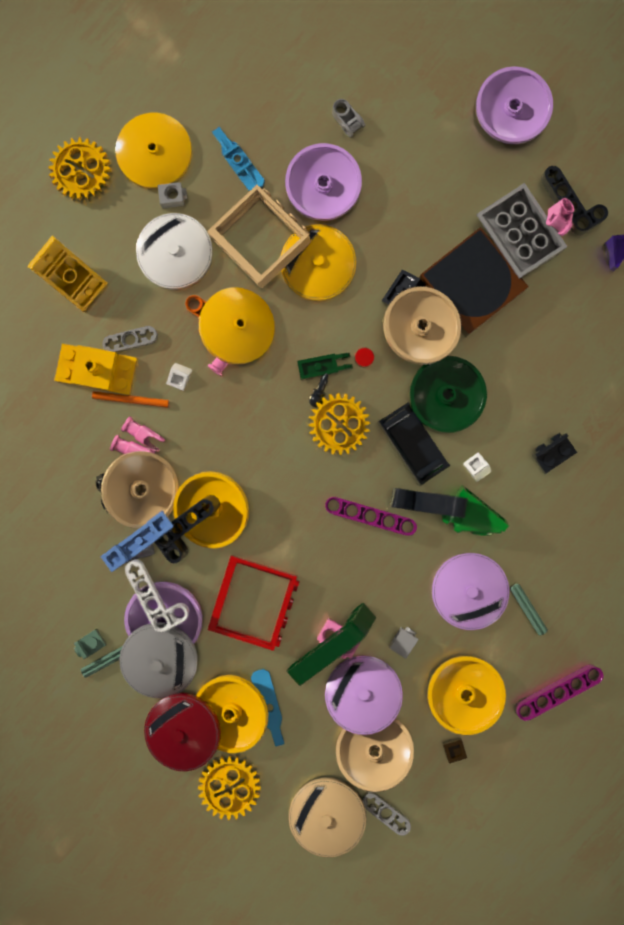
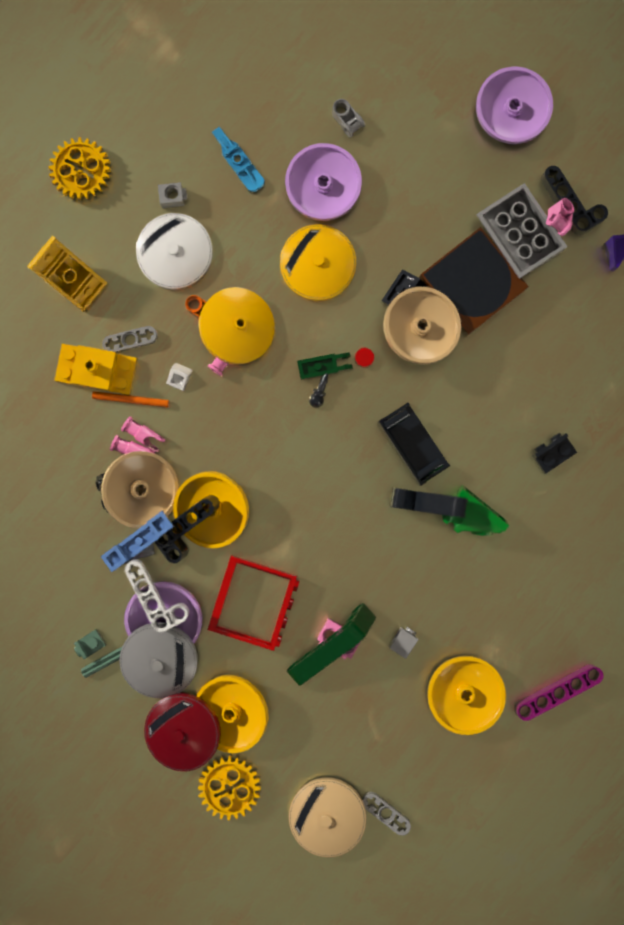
(158, 166): yellow dish -> none
(237, 212): tan window -> none
(262, 681): dark azure piece -> none
(350, 410): yellow gear -> none
(363, 695): lavender dish -> none
(379, 520): magenta beam -> none
(380, 771): tan dish -> none
(448, 394): dark green dish -> none
(454, 750): dark brown plate -> none
(470, 591): lavender dish -> none
(477, 467): white slope -> none
(528, 609): sand green axle -> none

